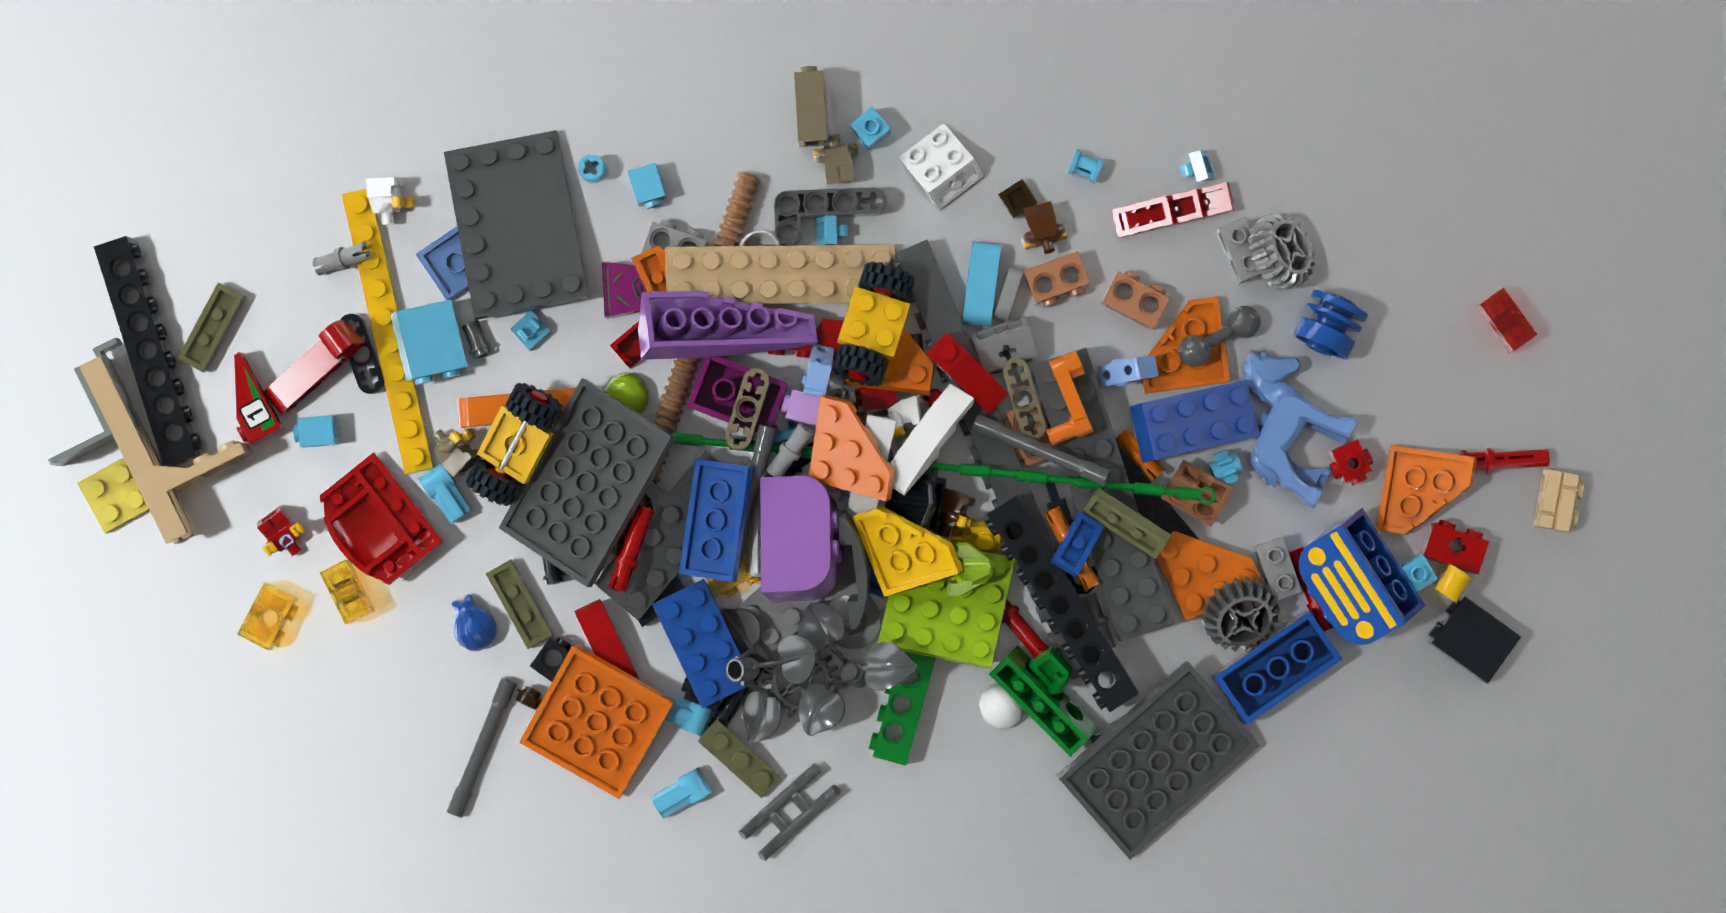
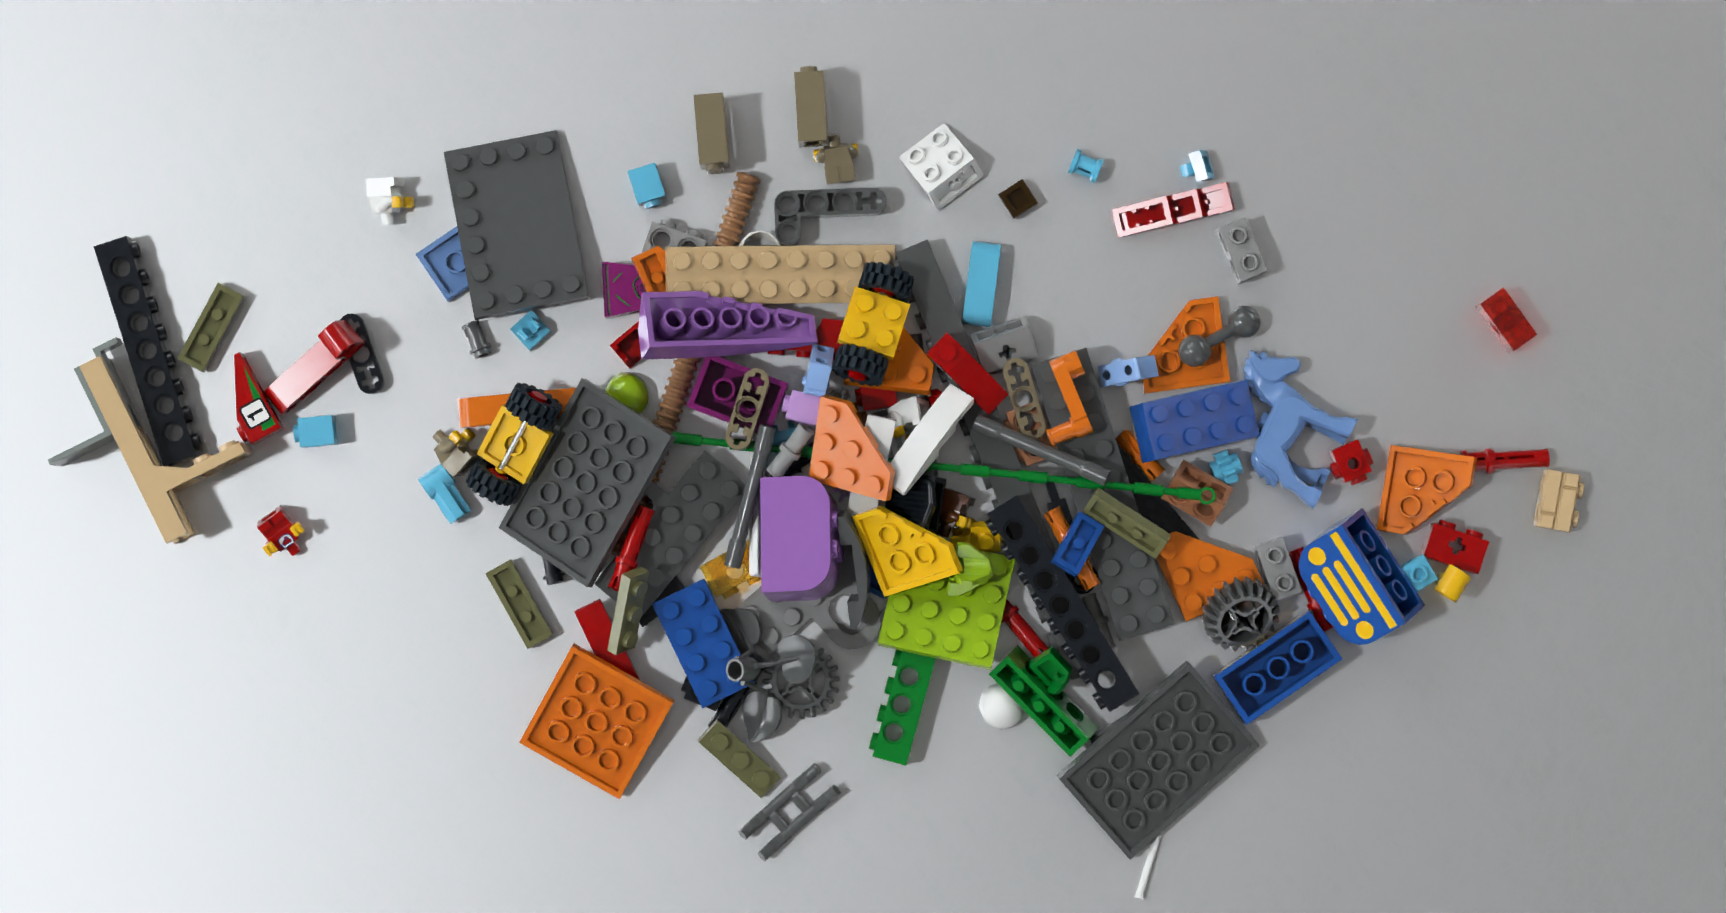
(113, 495): light yellow plate -> none
(254, 626): clear yellow brick -> none
(341, 258): light grey pin -> none
(347, 591): clear yellow brick -> none
(377, 522): red slope -> none
(380, 305): yellow plate -> none
(429, 342): medium azure brick -> none
(473, 625): blue piece -> none
(498, 705): dark grey piece -> none
(529, 697): dark brown plate -> none
(540, 662): black brick -> none
(589, 177): medium azure bush -> none
(628, 610): none -> olive plate
(686, 790): medium azure piece -> none
(689, 715): medium azure piece -> none
(711, 132): none -> dark tan window
(715, 520): blue plate -> none
(828, 231): medium azure tile -> none
(870, 128): medium azure brick -> none
(885, 669): dark grey plant -> none
(1008, 293): light grey beam -> none
(1042, 227): reddish brown piece -> none
(1054, 271): nougat brick -> none
(1132, 307): nougat brick -> none
(1147, 869): none -> white piece
(1281, 251): light grey gear -> none
(1330, 324): blue wheel -> none
(1473, 639): black brick -> none

